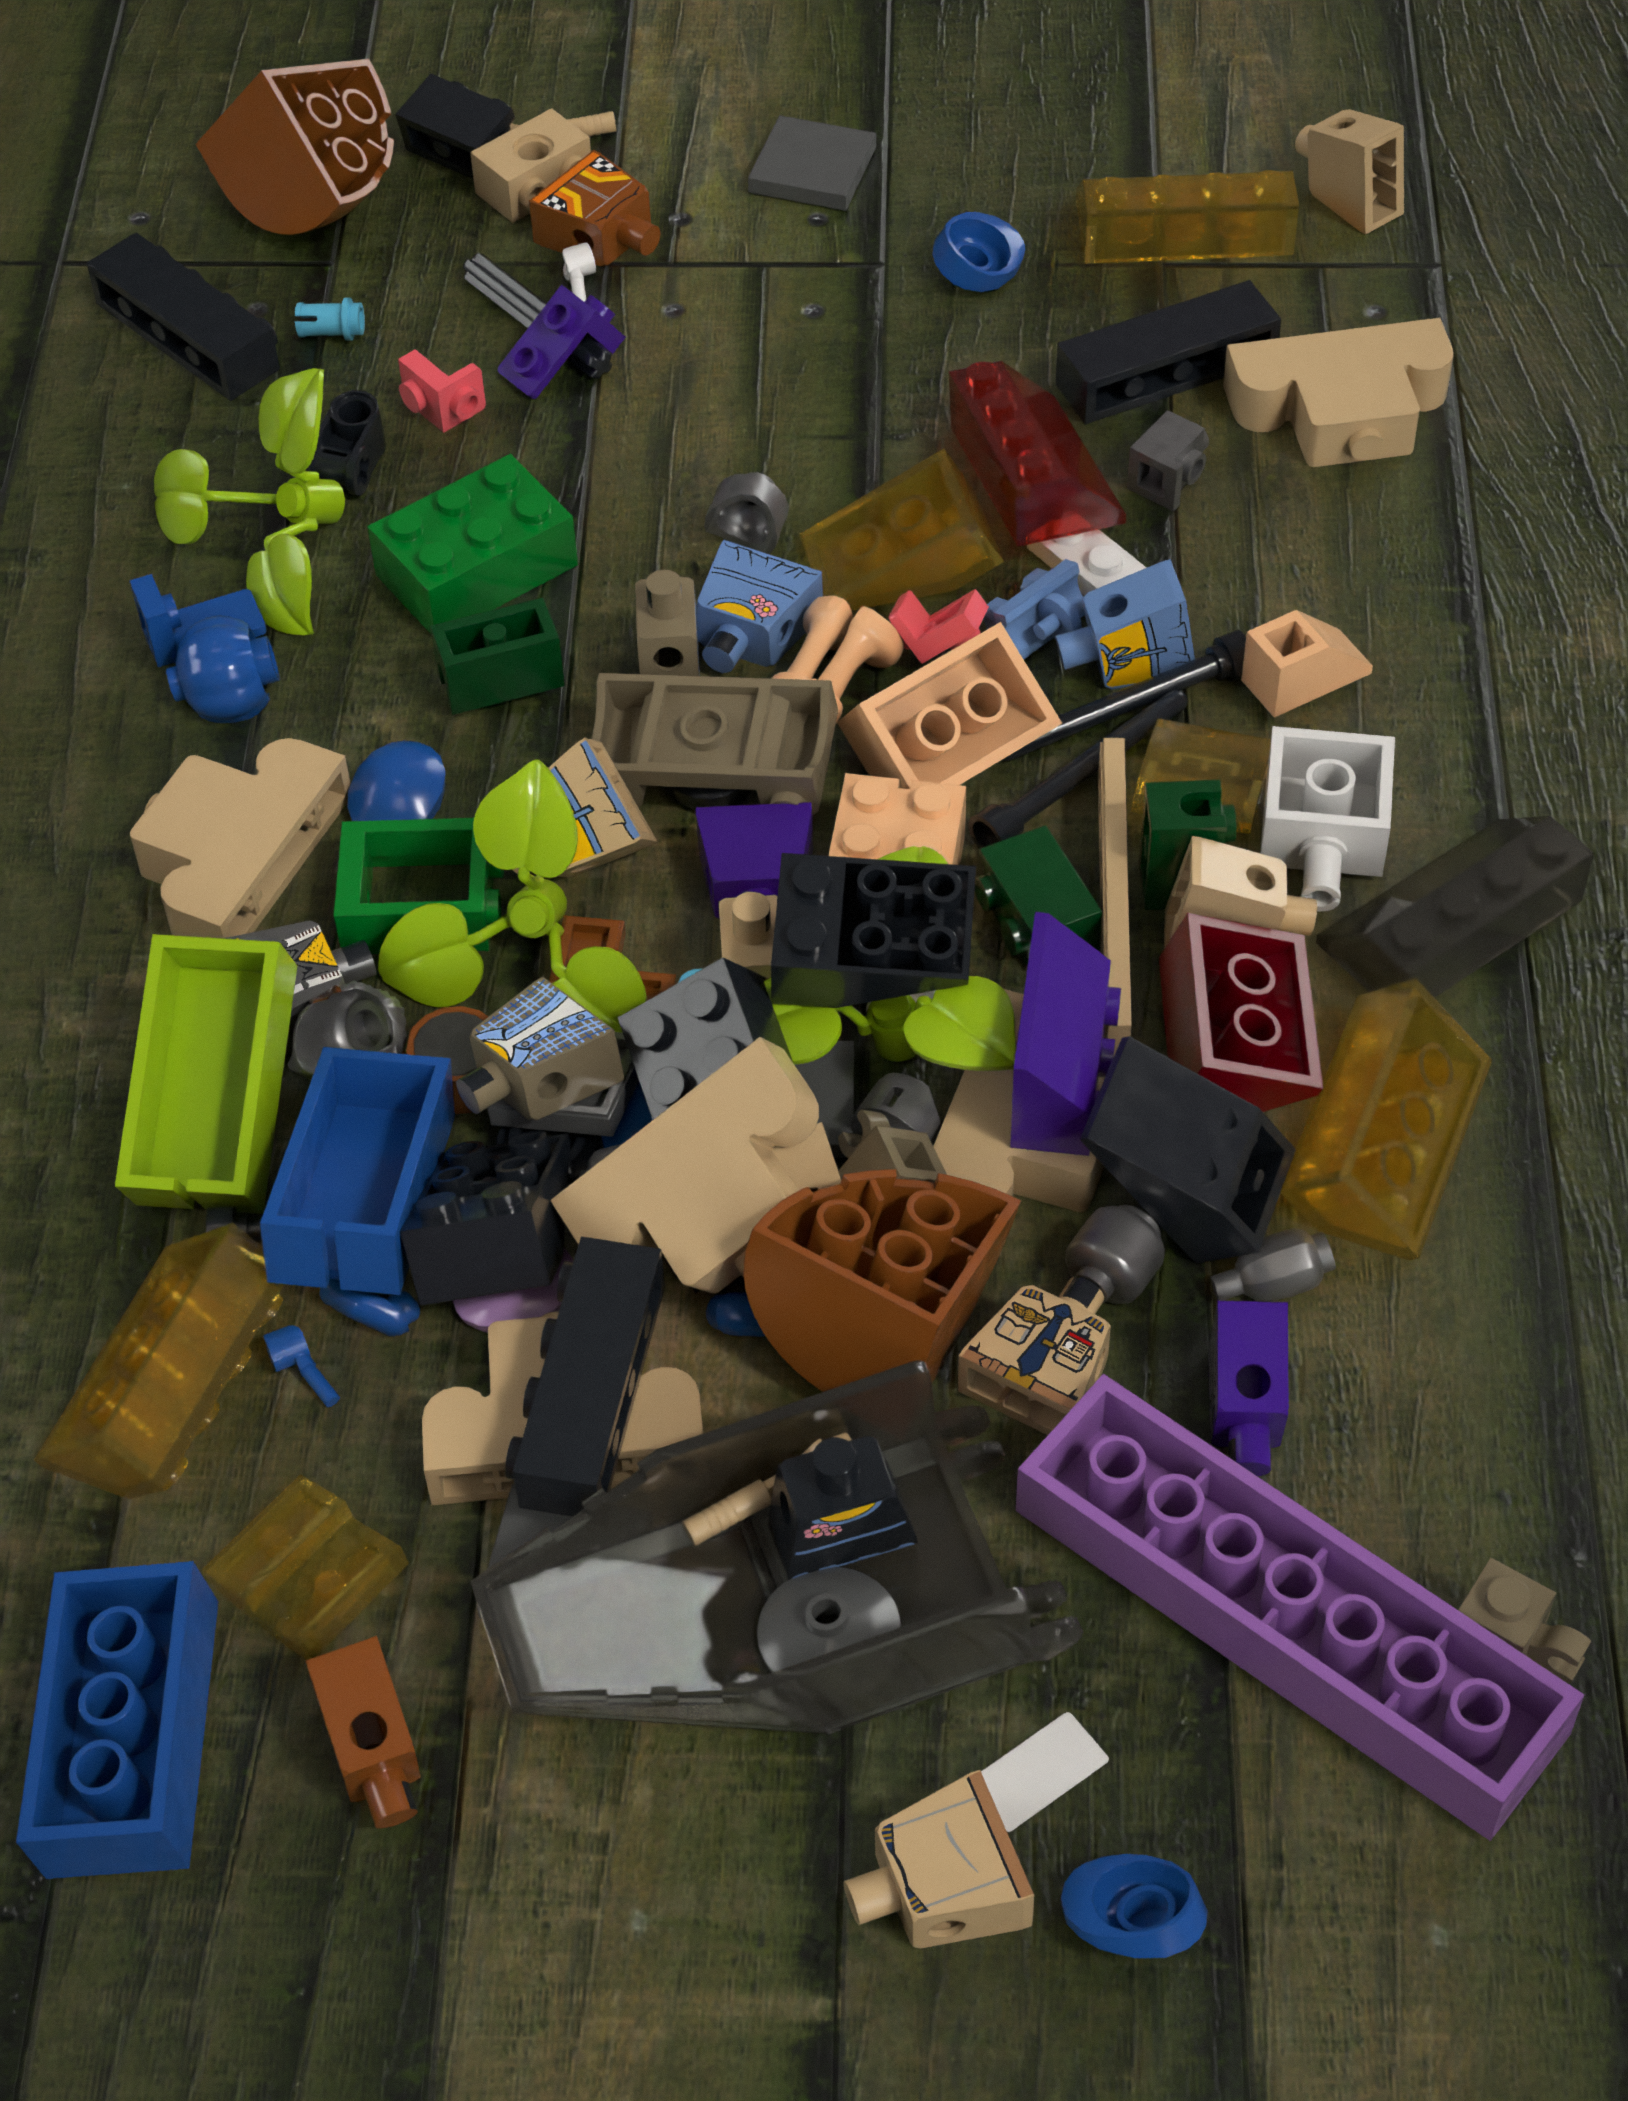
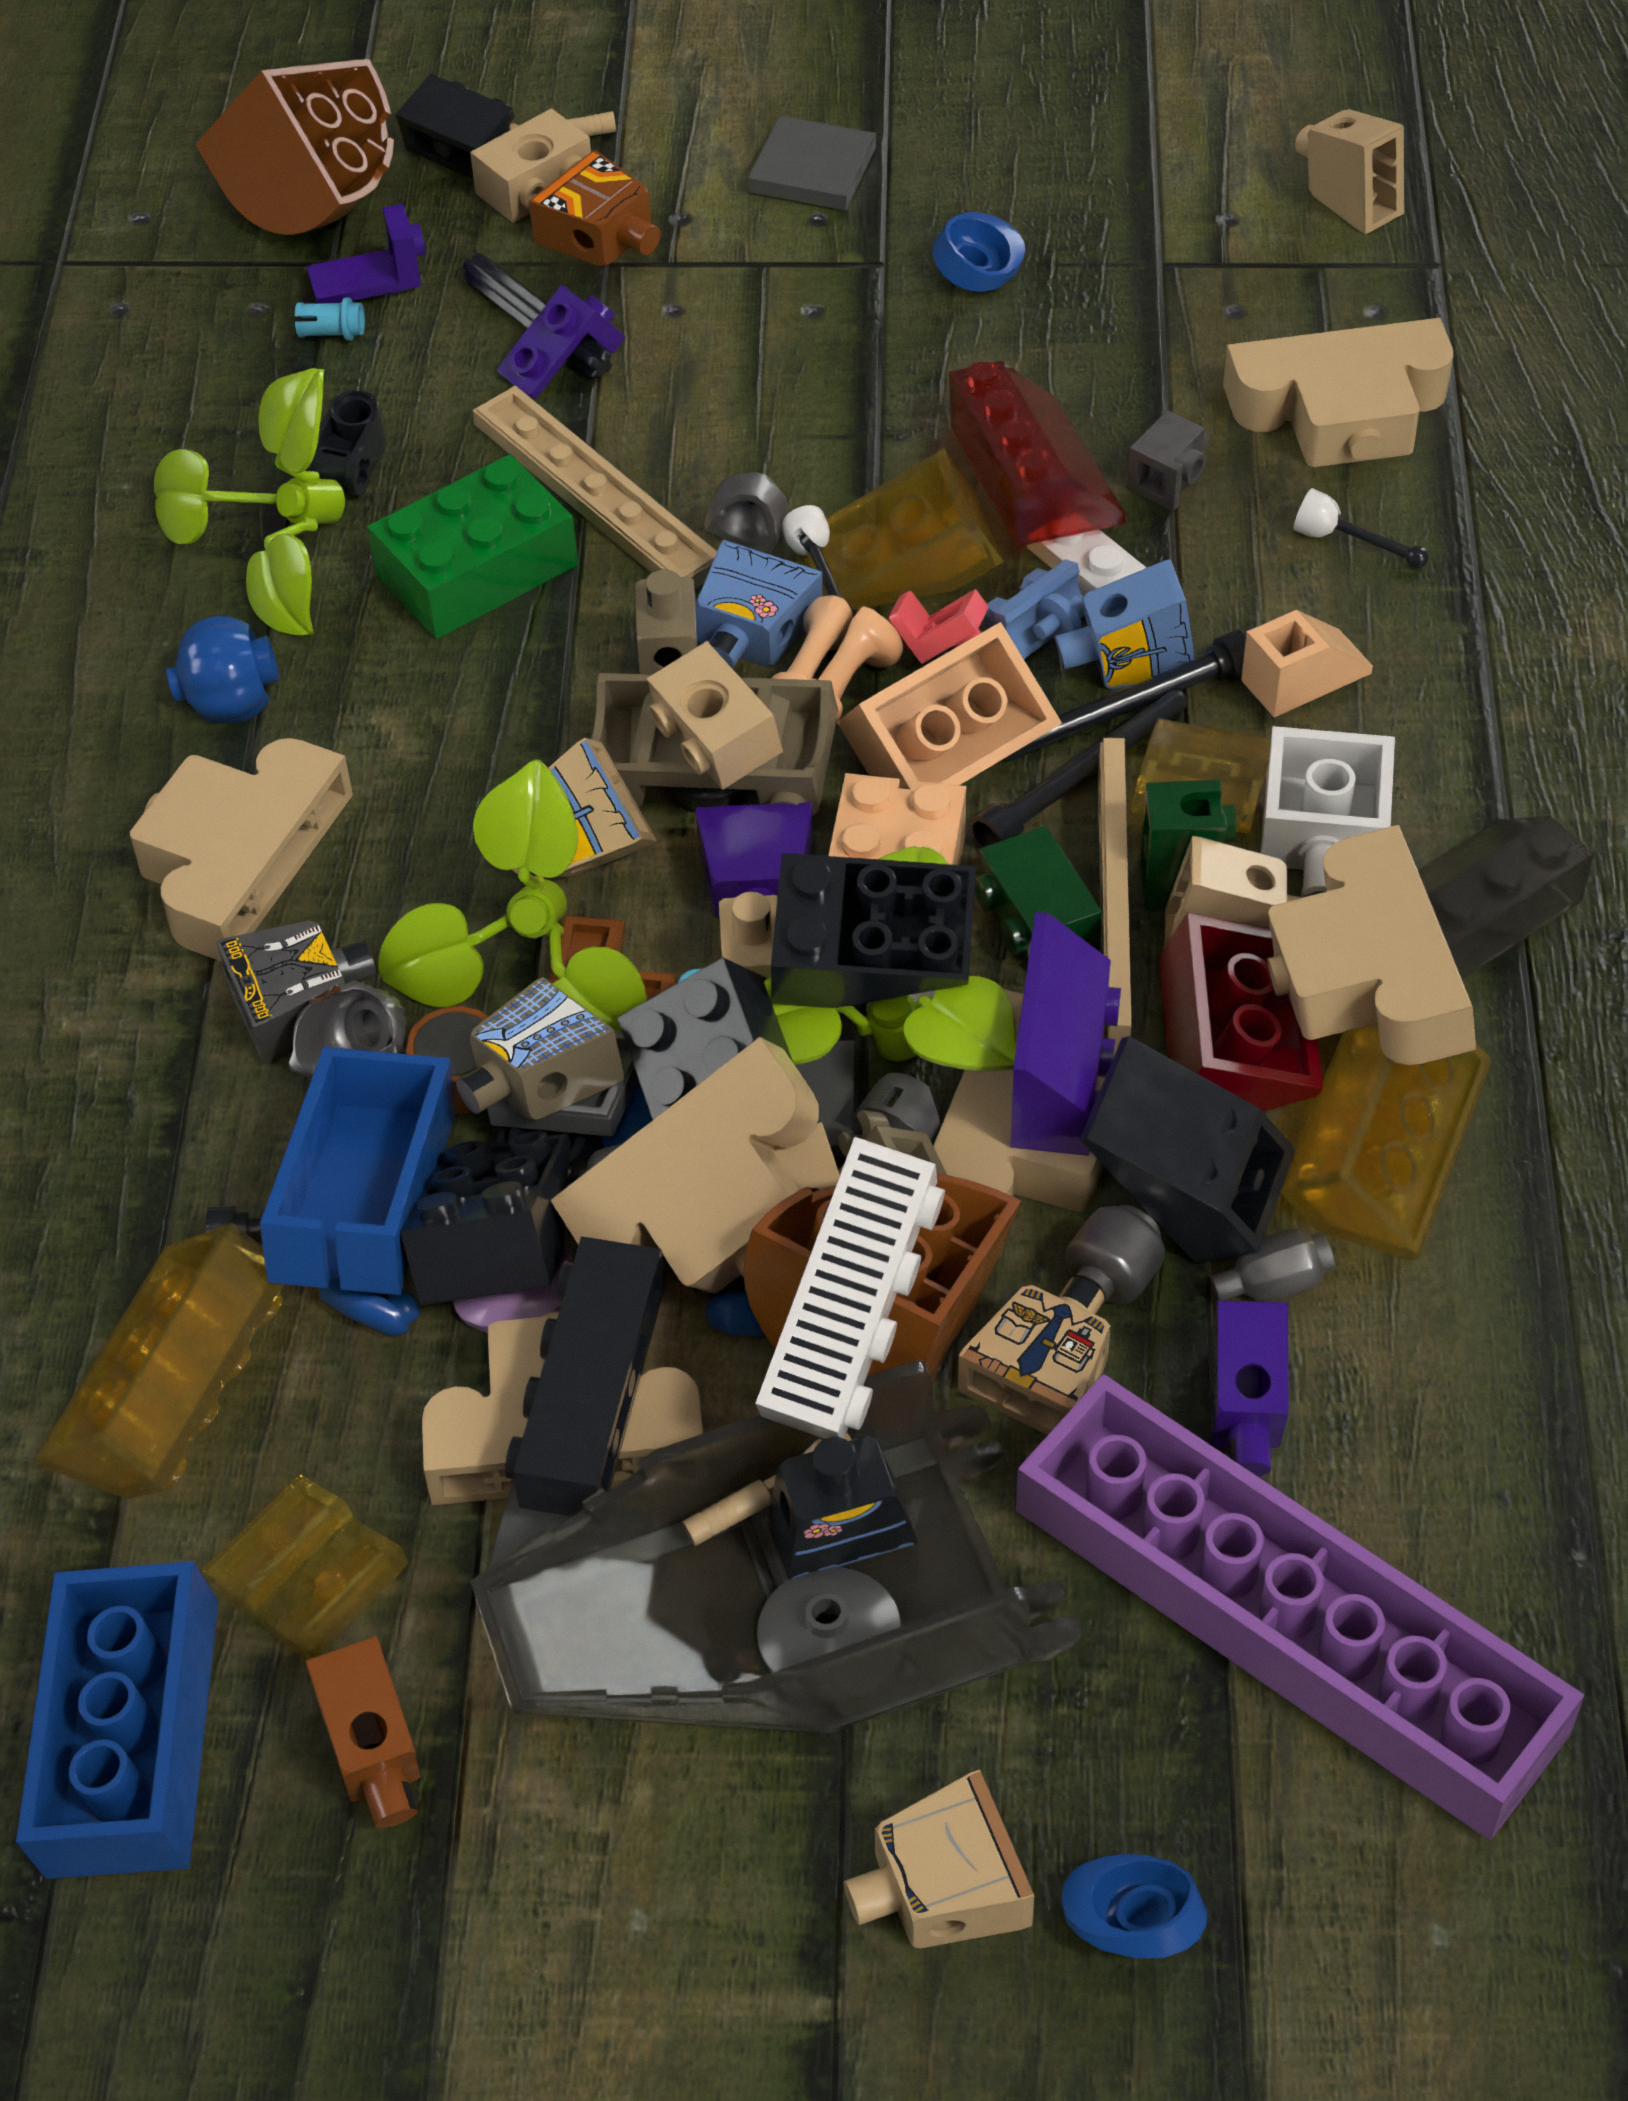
(166, 625): blue bracket -> none
(184, 316): black brick -> none
(207, 1073): lime piece -> none
(289, 1348): blue hand -> none
(373, 272): none -> dark purple bracket
(398, 783): blue hat -> none
(408, 844): green window -> none
(440, 397): coral bracket -> none
(498, 655): dark green brick -> none
(578, 263): white hand -> none
(593, 486): none -> tan tile
(713, 716): none -> tan brick
(815, 536): none -> white hinge
(849, 1291): none -> white brick
(1042, 1769): white sticker -> none
(1160, 351): black brick -> none
(1188, 216): clear yellow slope -> none
(1321, 516): none -> hinge
(1372, 955): none -> tan brick
(1518, 1614): dark tan brick -> none

